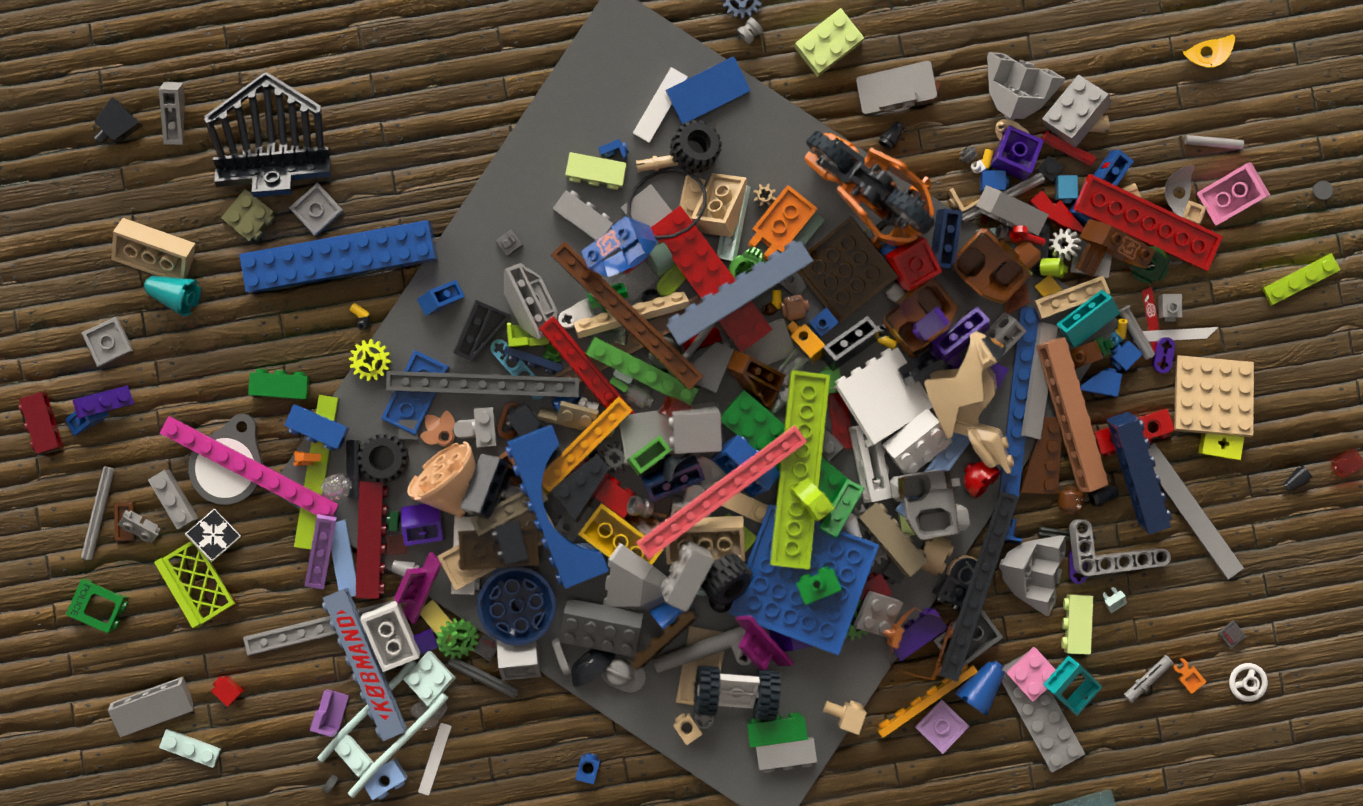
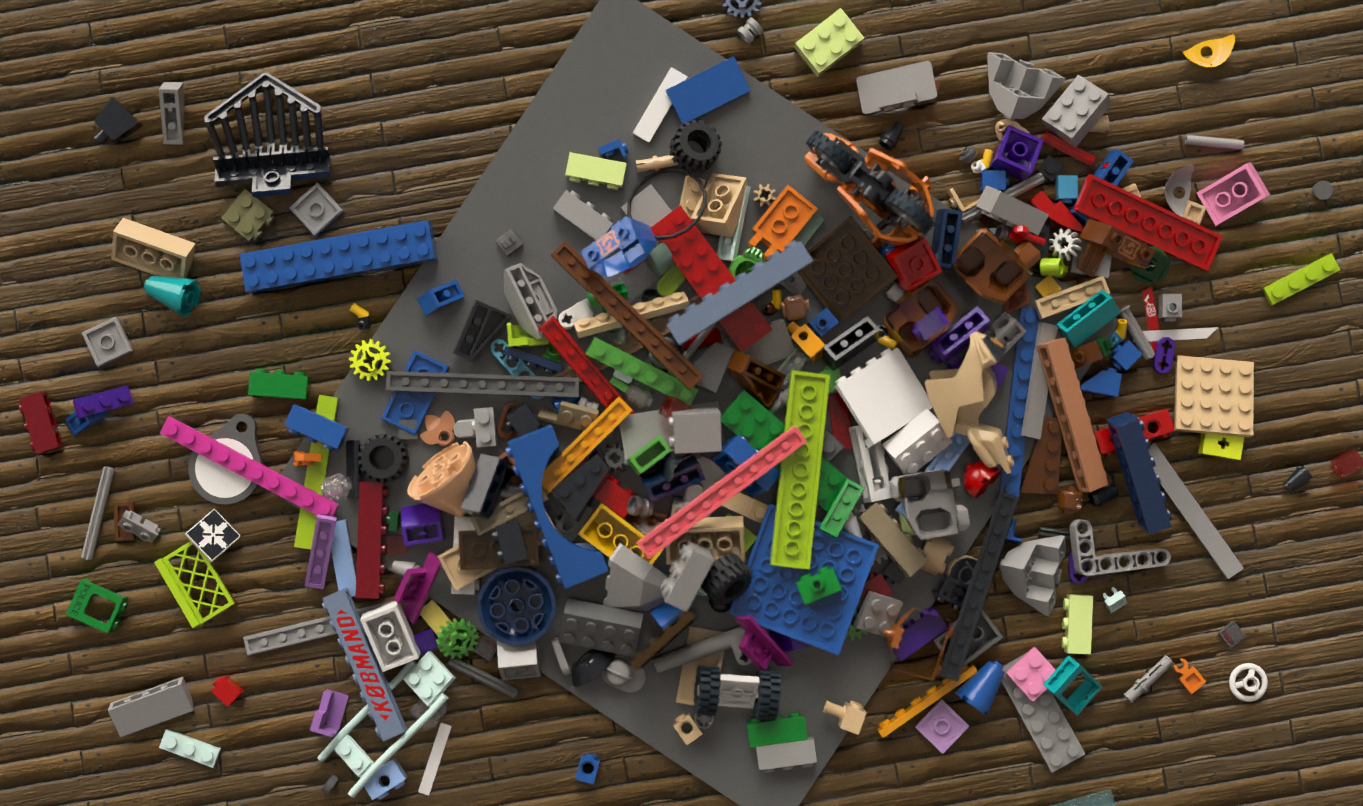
(173, 499): light grey brick -> none
(812, 499): lime arch -> none
(919, 368): black bracket -> none

